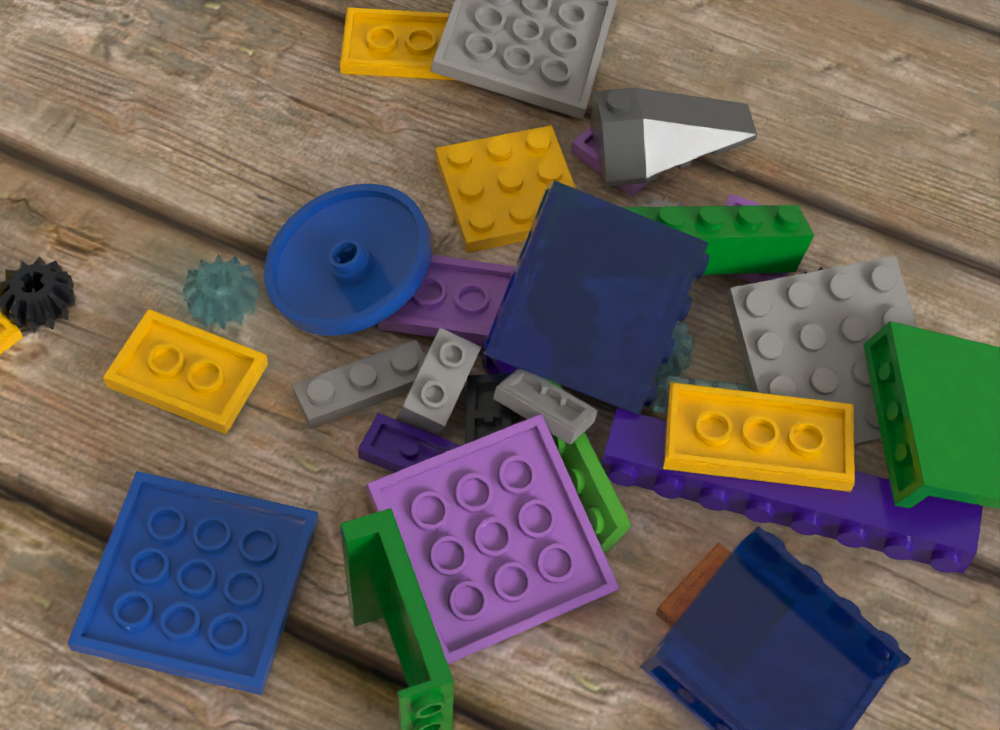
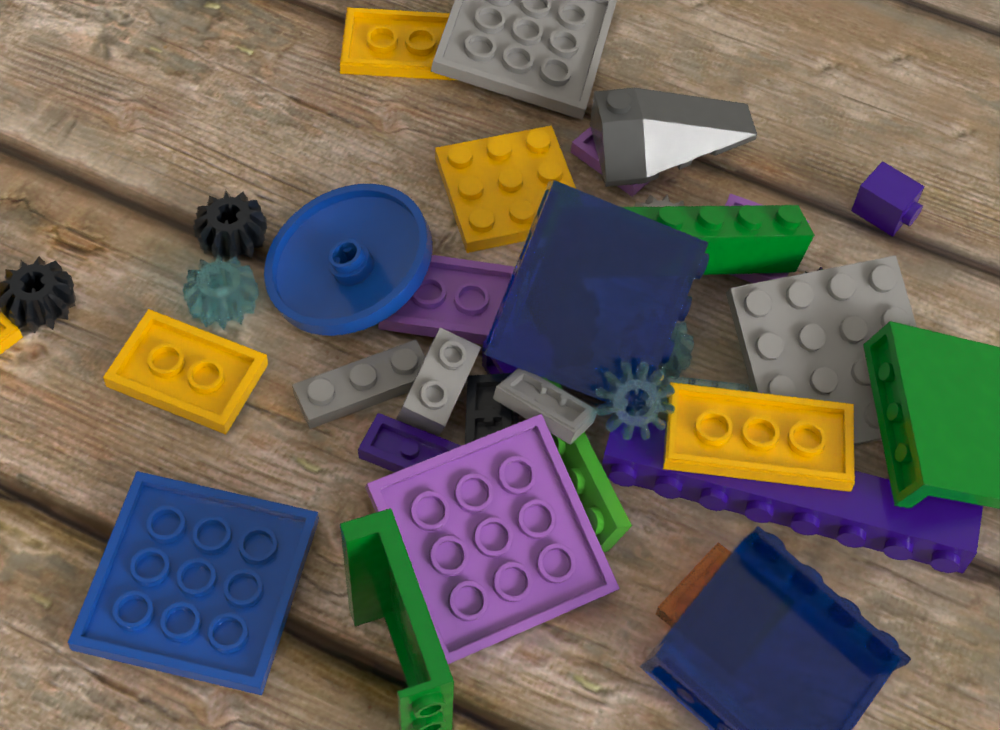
(230, 226): none -> black gear
(651, 398): none -> clear light blue gear
(888, 199): none -> dark purple brick

